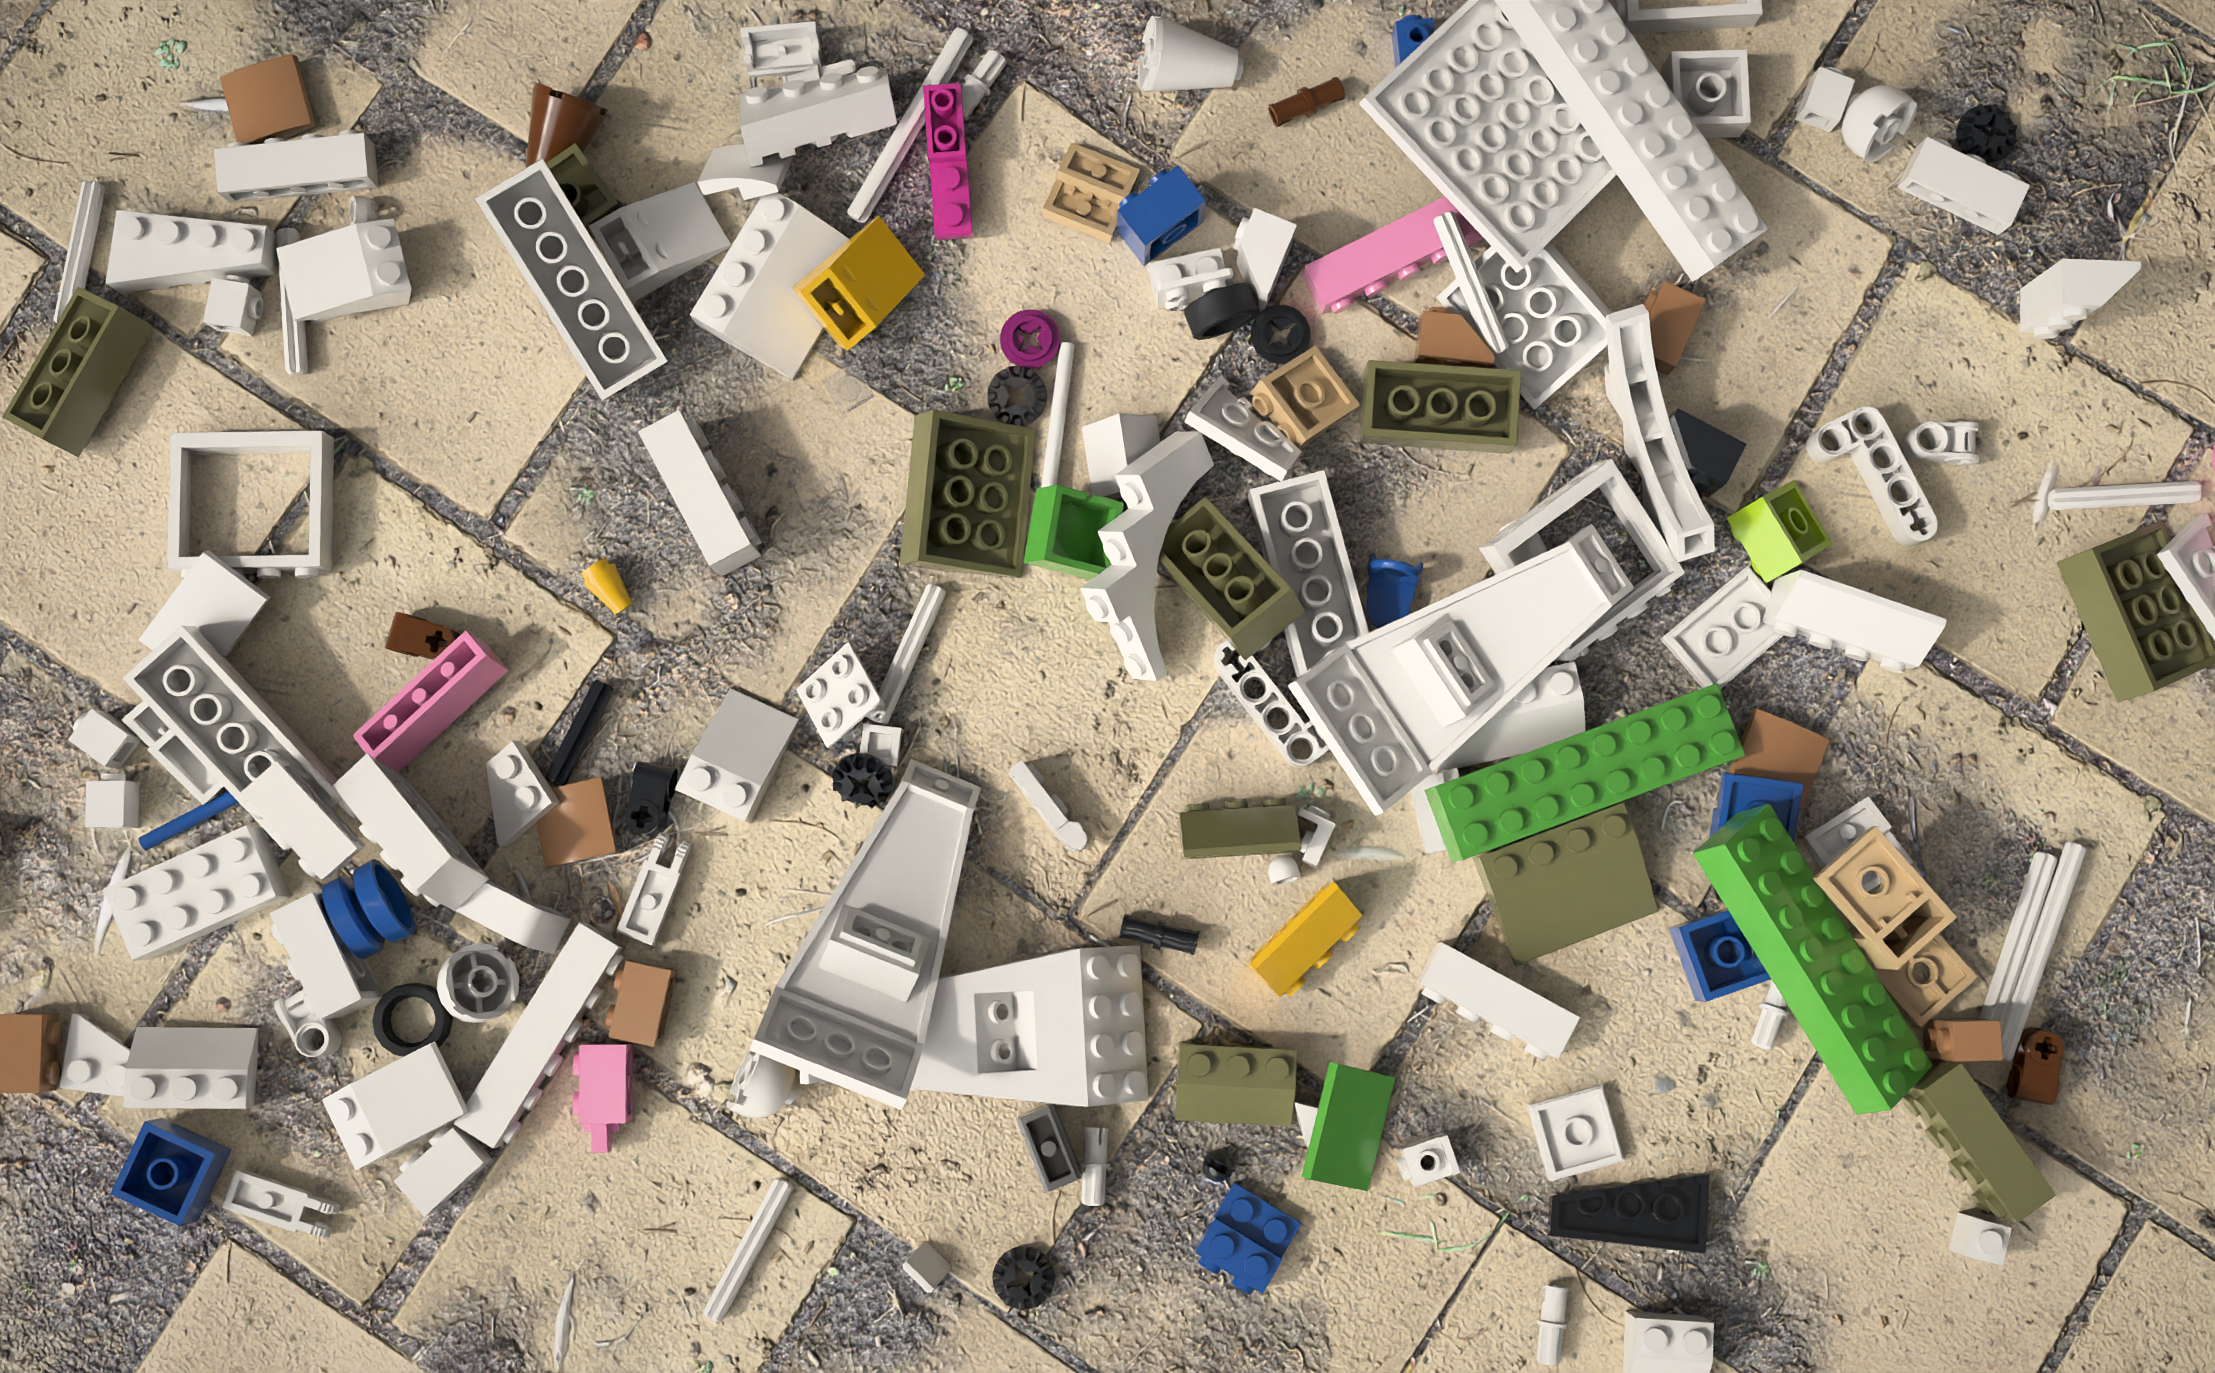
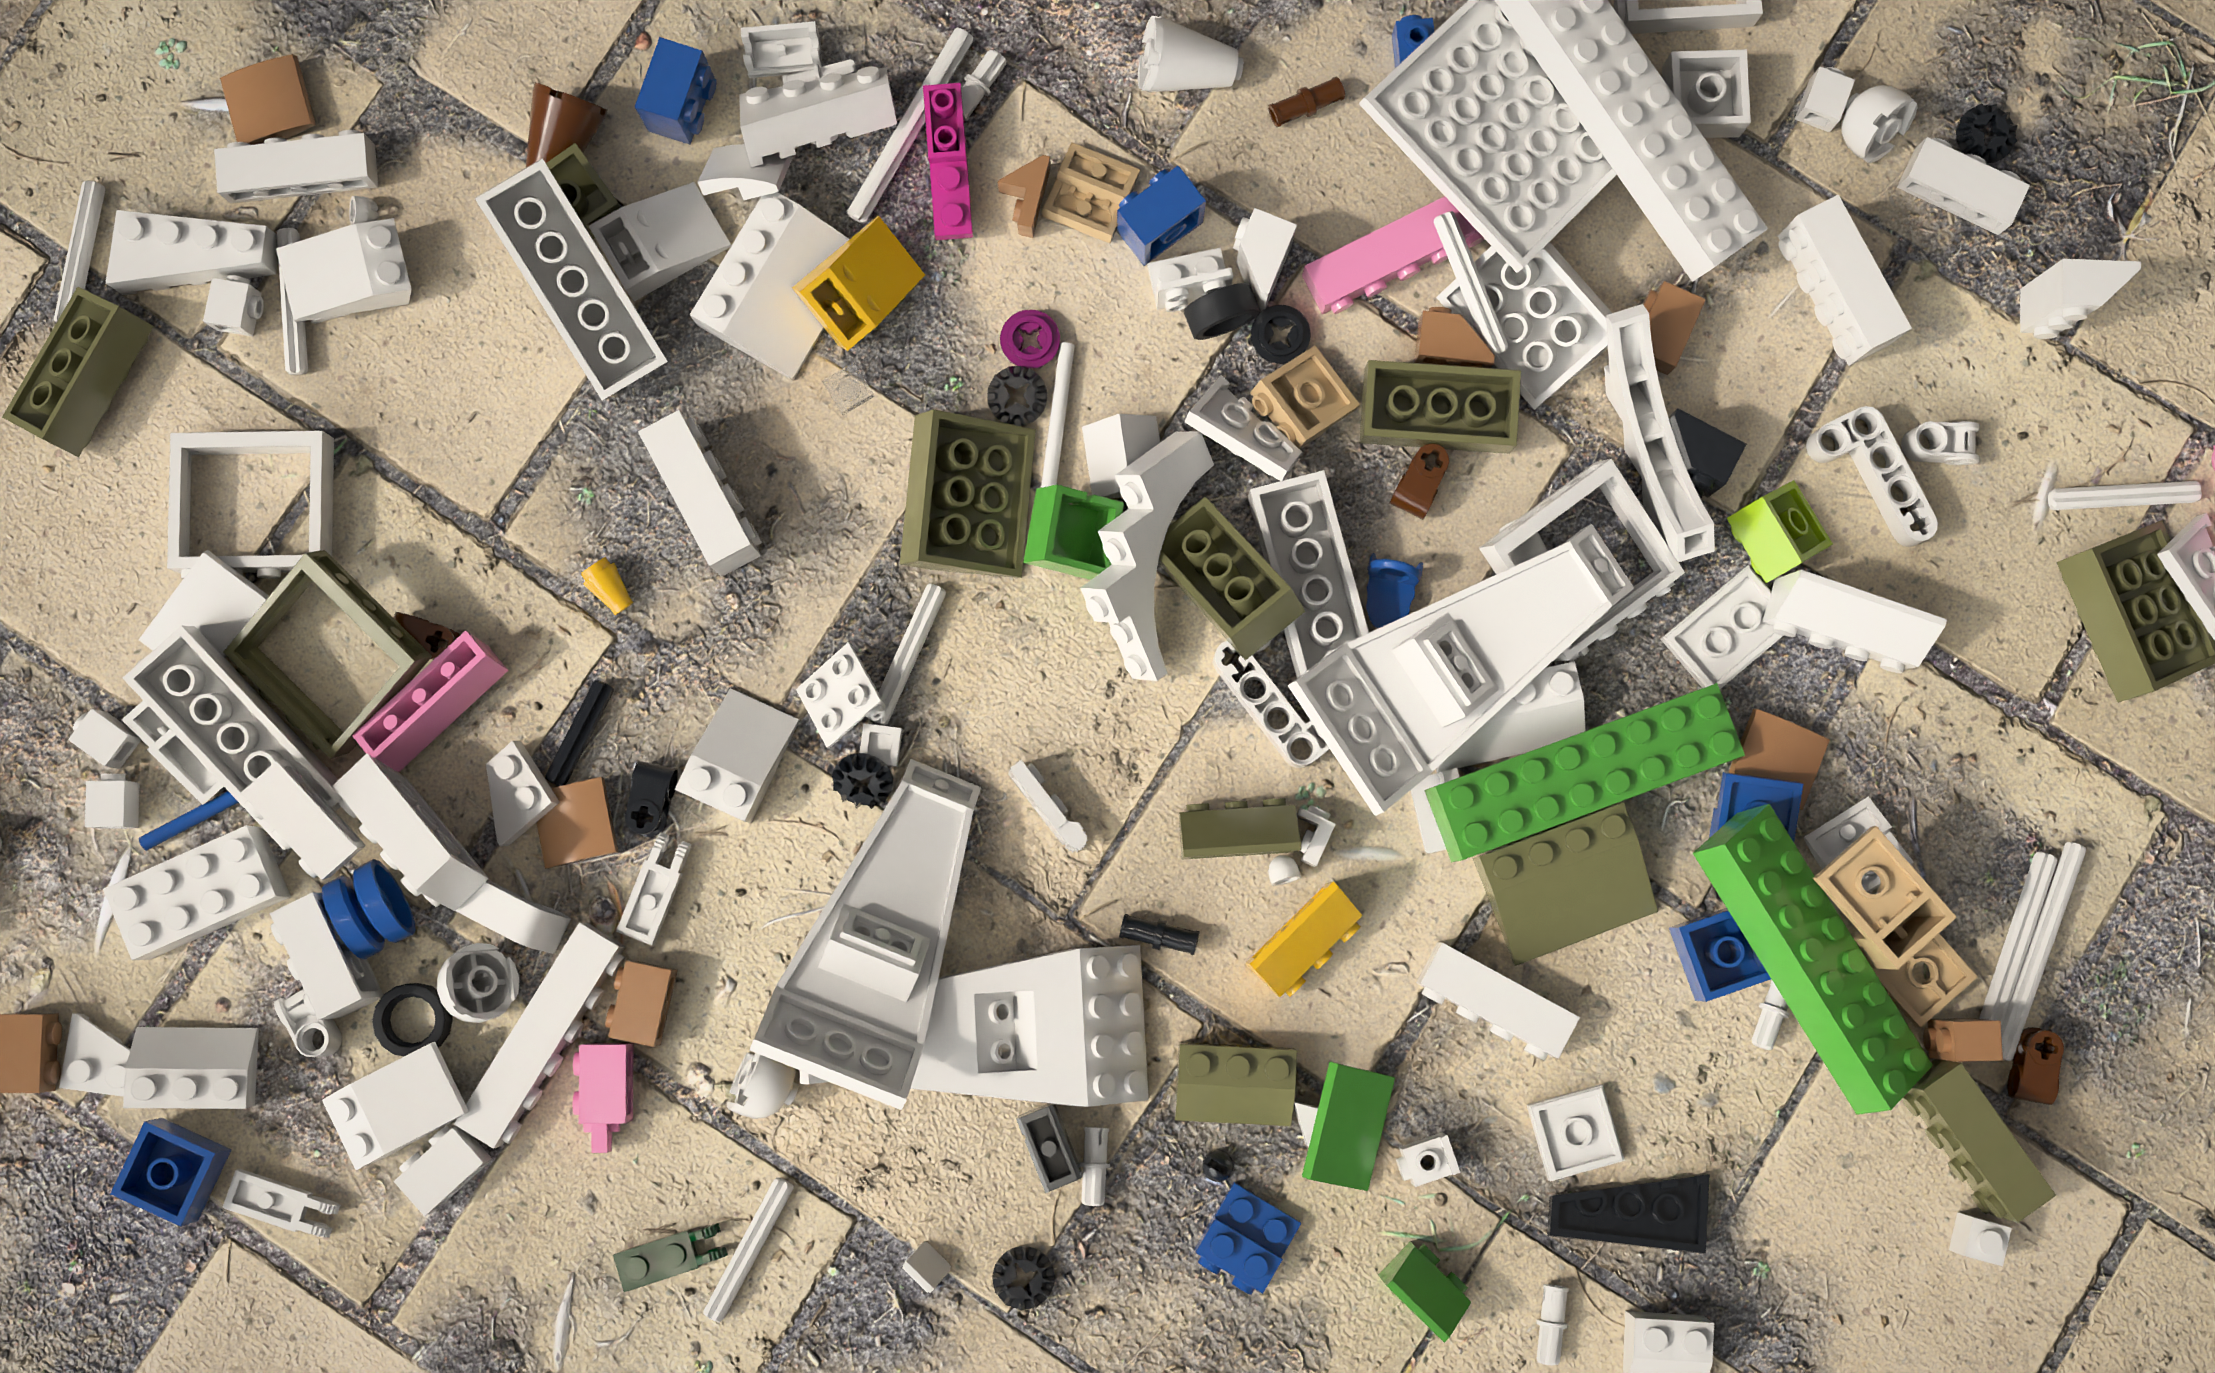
(363, 610): none -> olive window
(665, 1257): none -> hinge
(675, 91): none -> blue brick
(1030, 184): none -> medium nougat slope
(1418, 486): none -> reddish brown piece
(1426, 1290): none -> bright green slope
(1843, 281): none -> white brick

